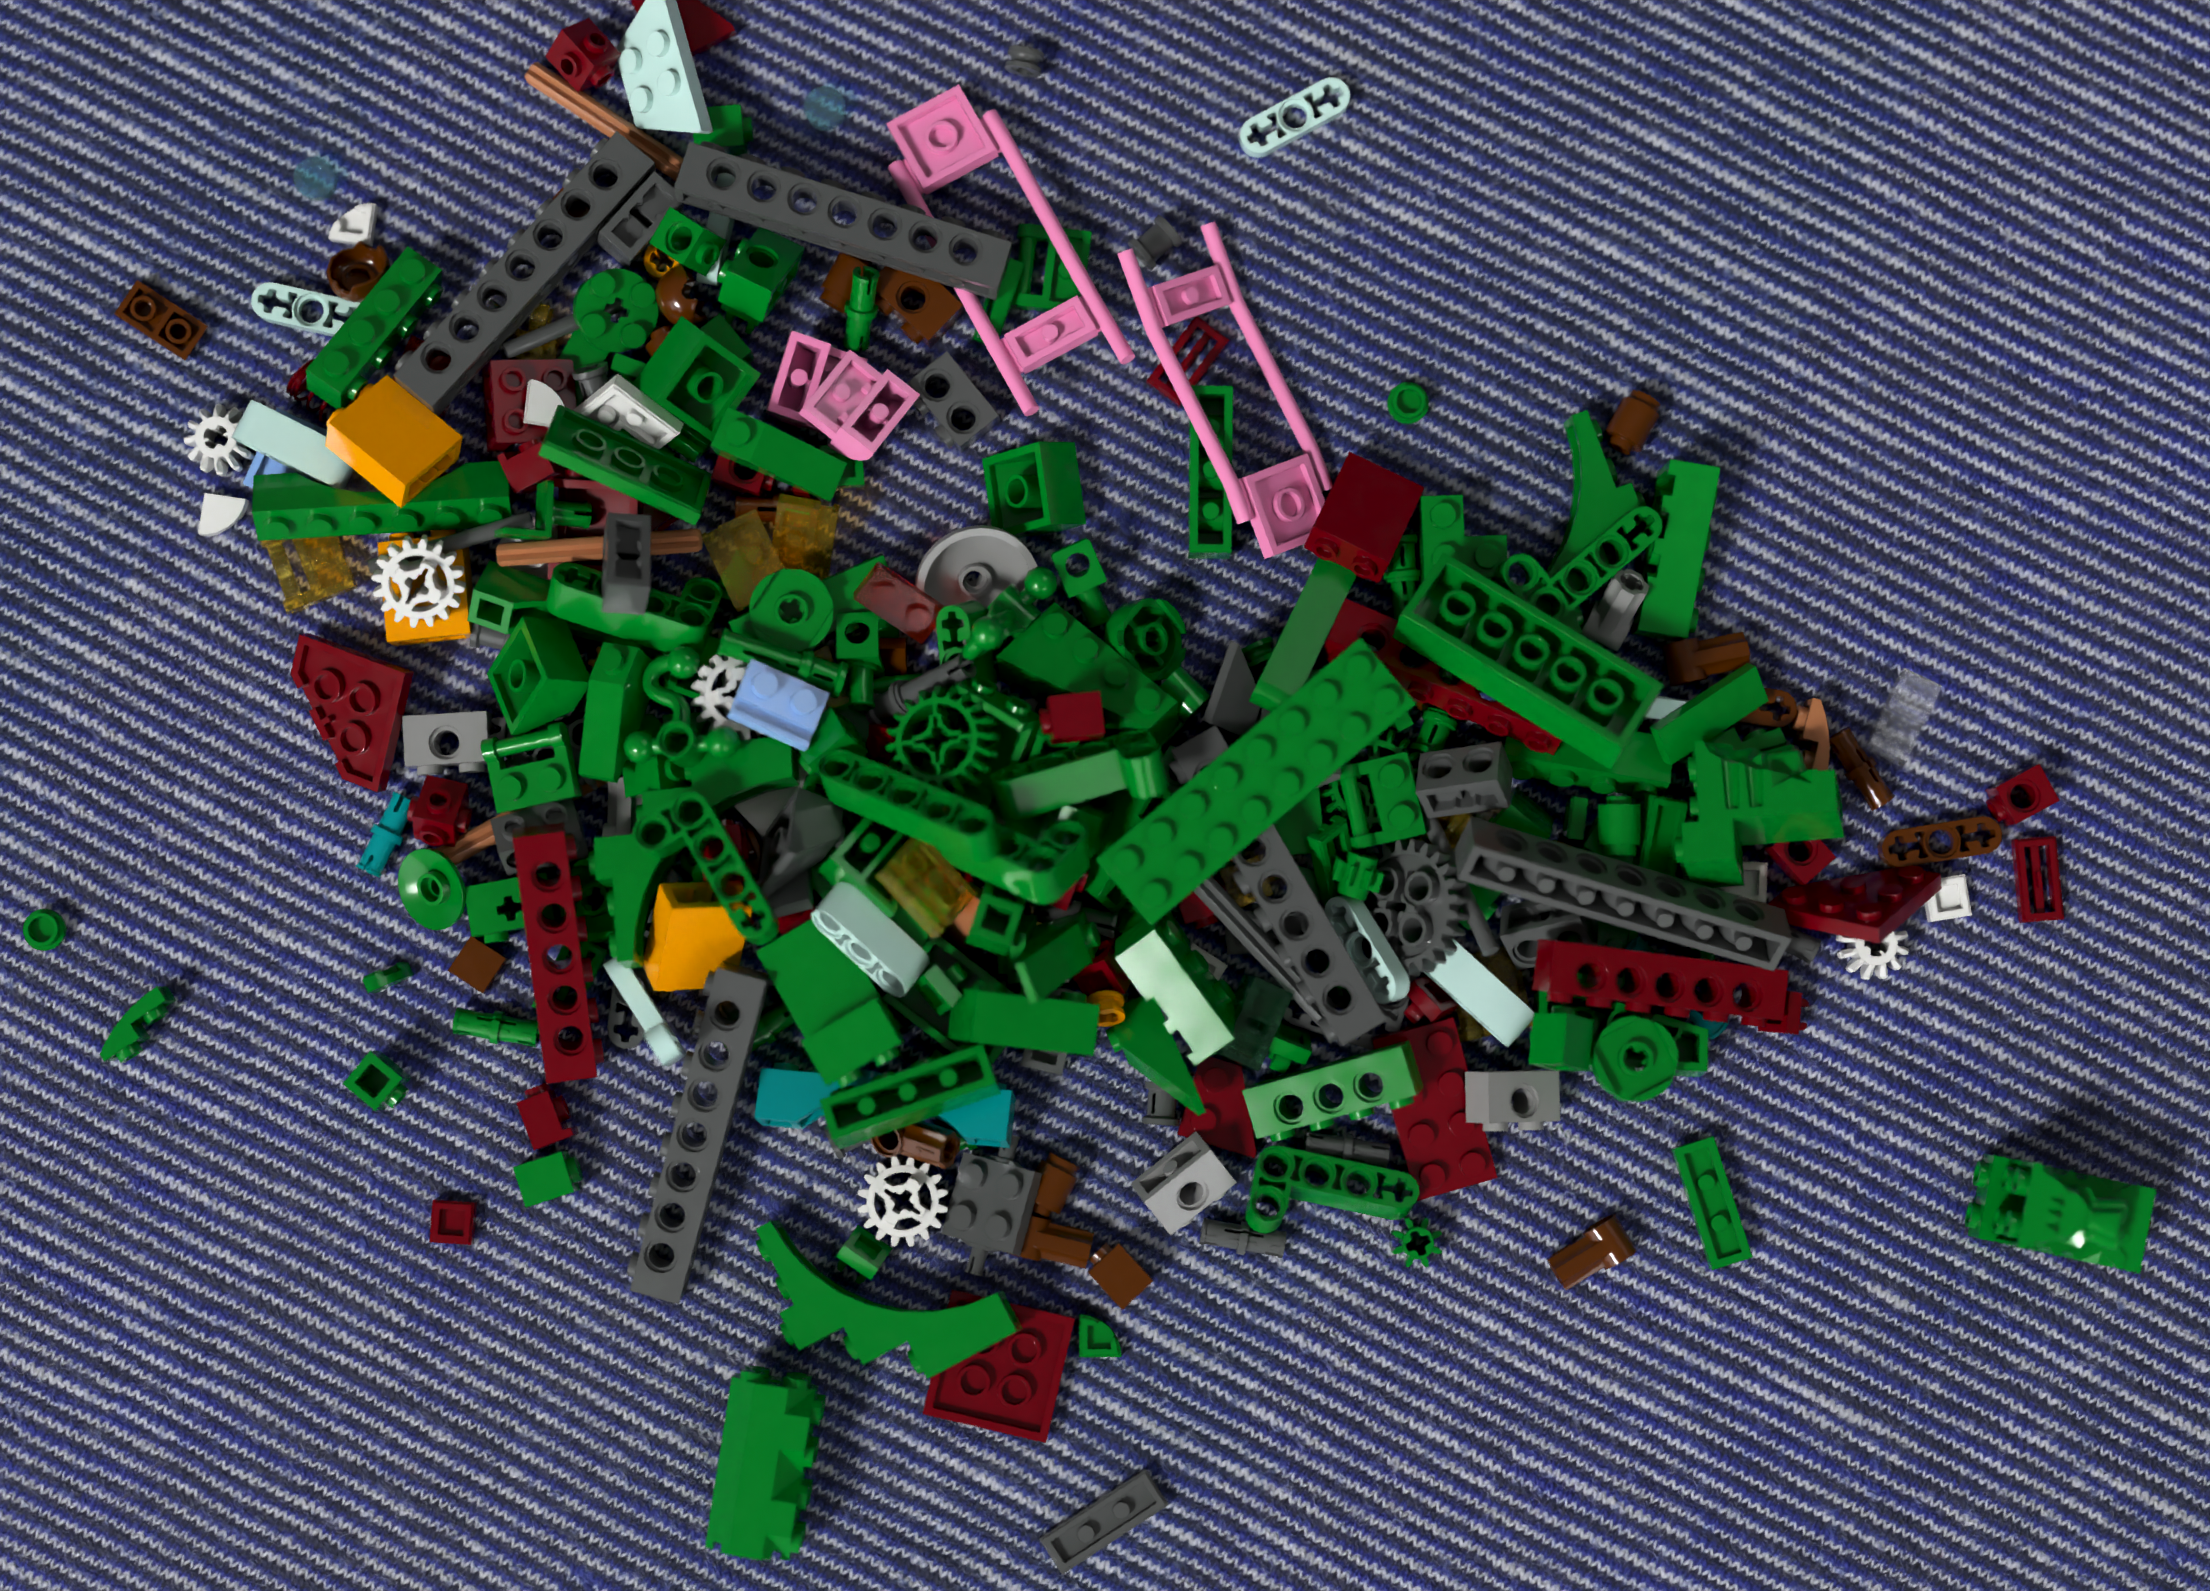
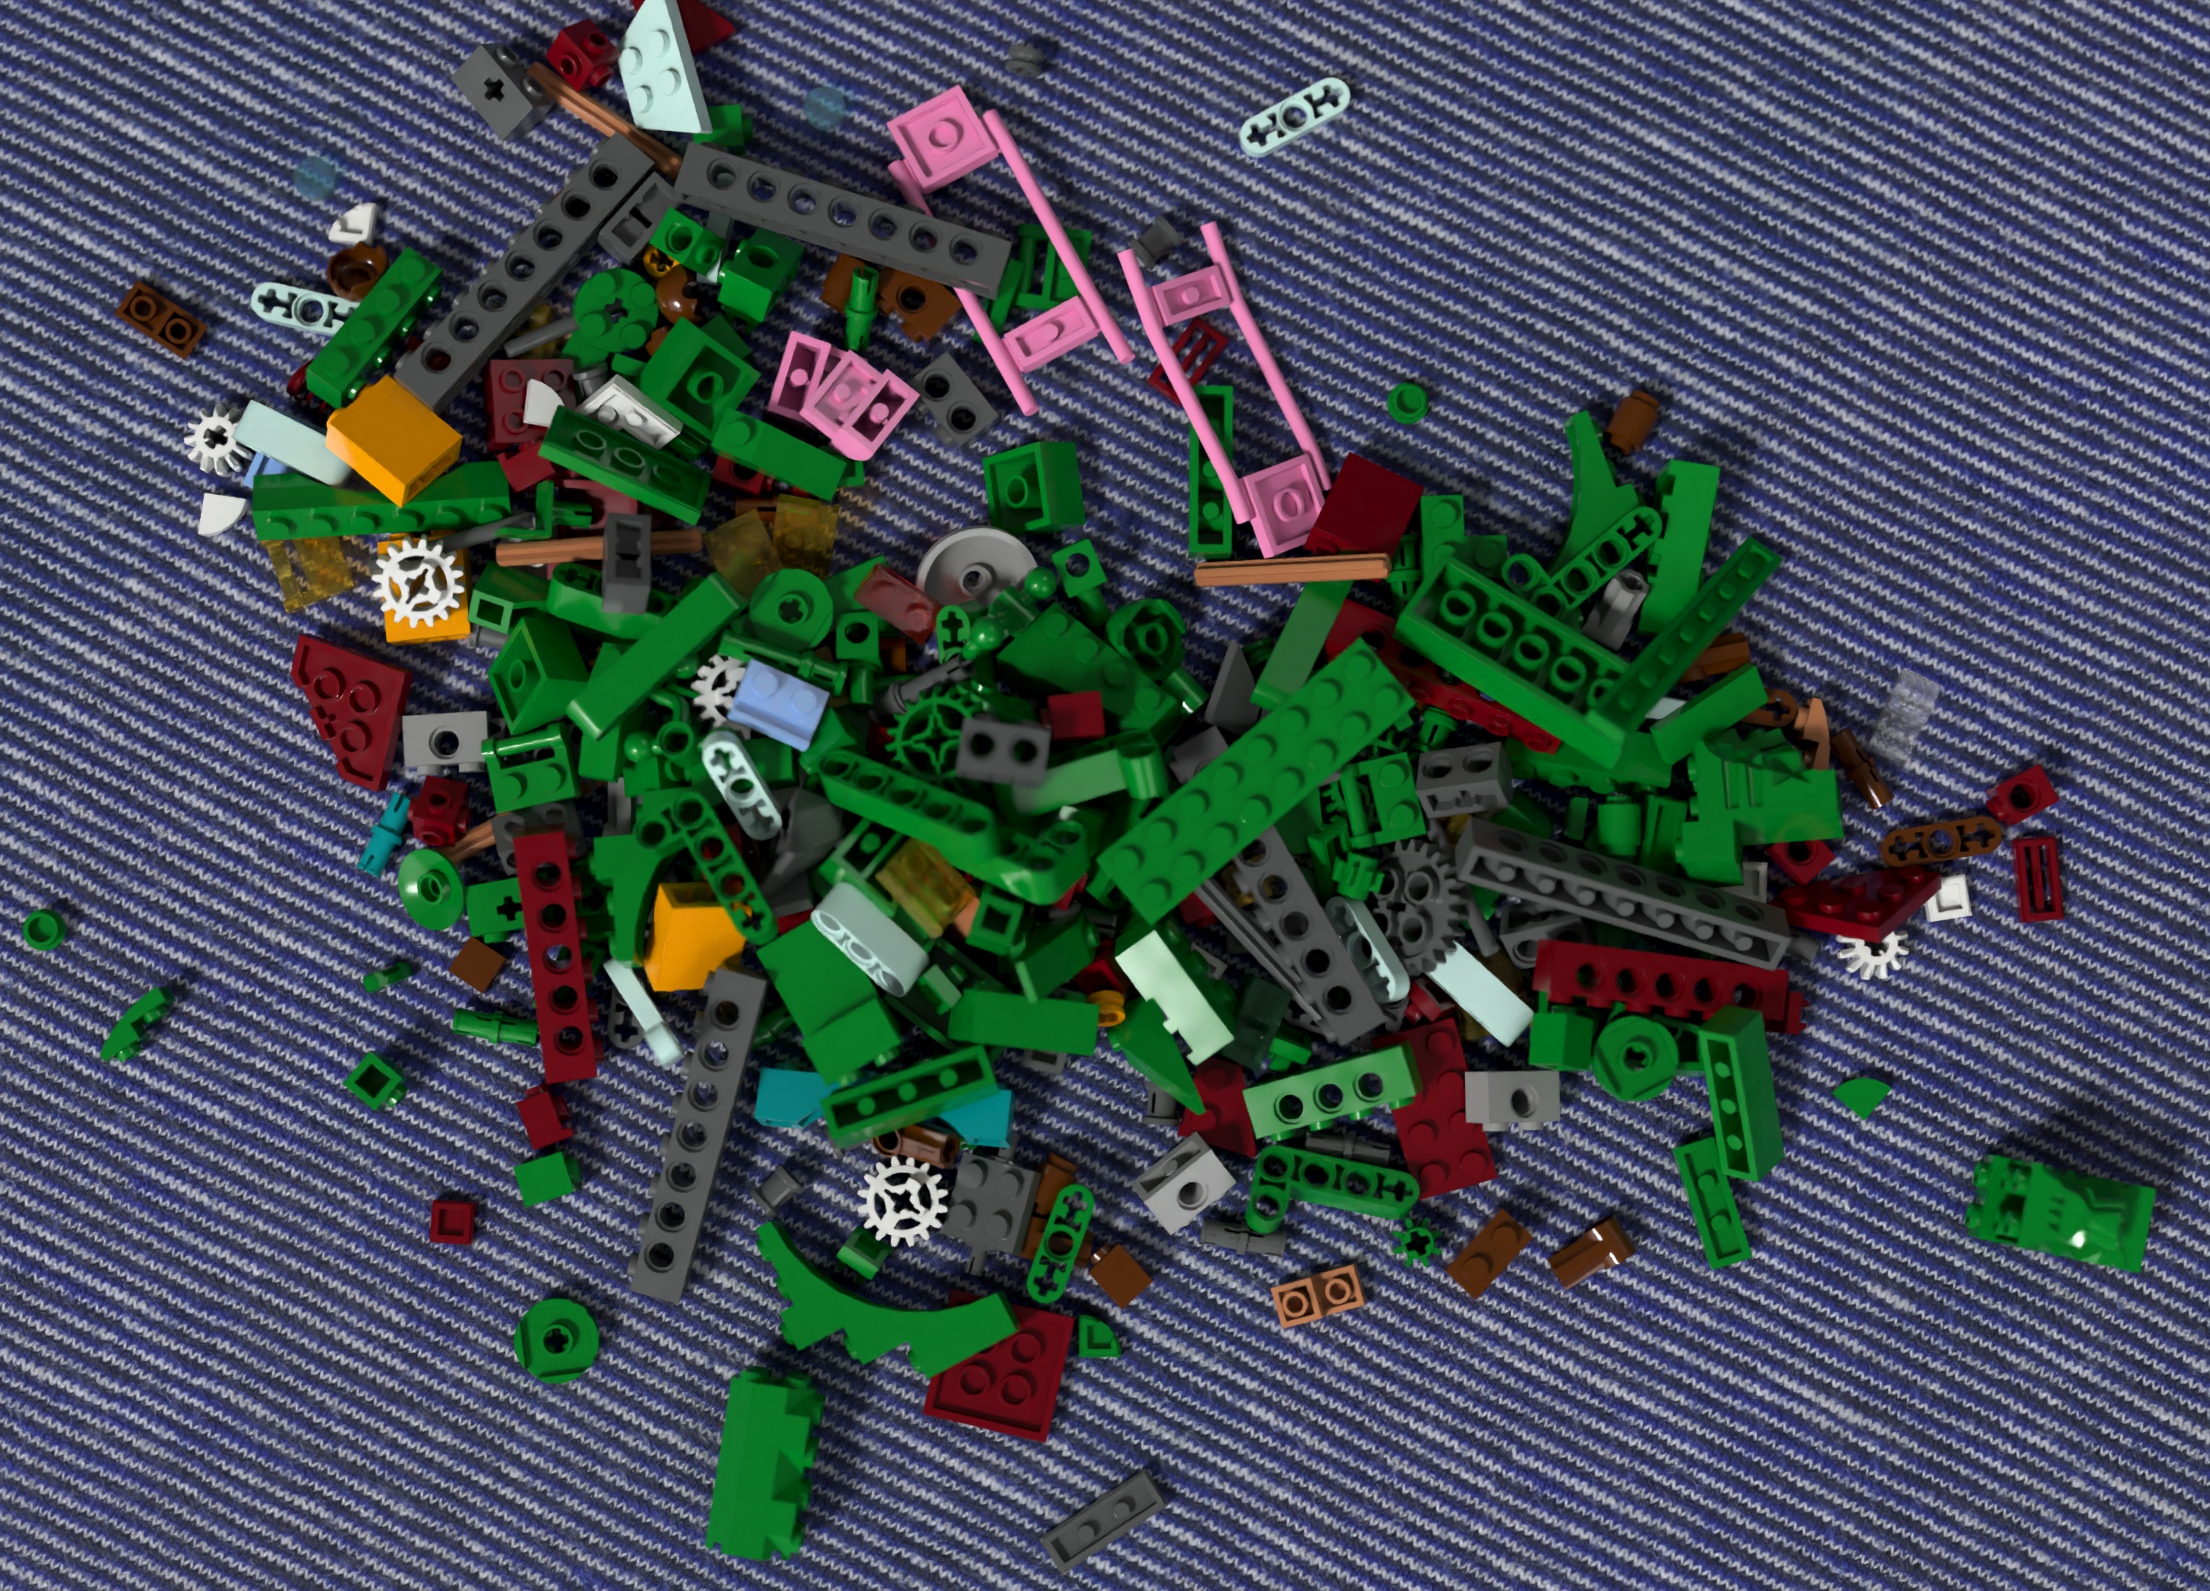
(502, 90): none -> dark grey brick
(542, 1359): none -> green plate
(656, 656): none -> green beam
(741, 768): none -> light aqua beam
(776, 1190): none -> dark grey bush
(1001, 764): none -> dark grey brick
(1059, 1276): none -> green beam
(1293, 570): none -> nougat axle
(1318, 1295): none -> nougat slope
(1486, 1252): none -> reddish brown brick
(1683, 641): none -> green plate
(1741, 1093): none -> green brick
(1861, 1095): none -> green tile

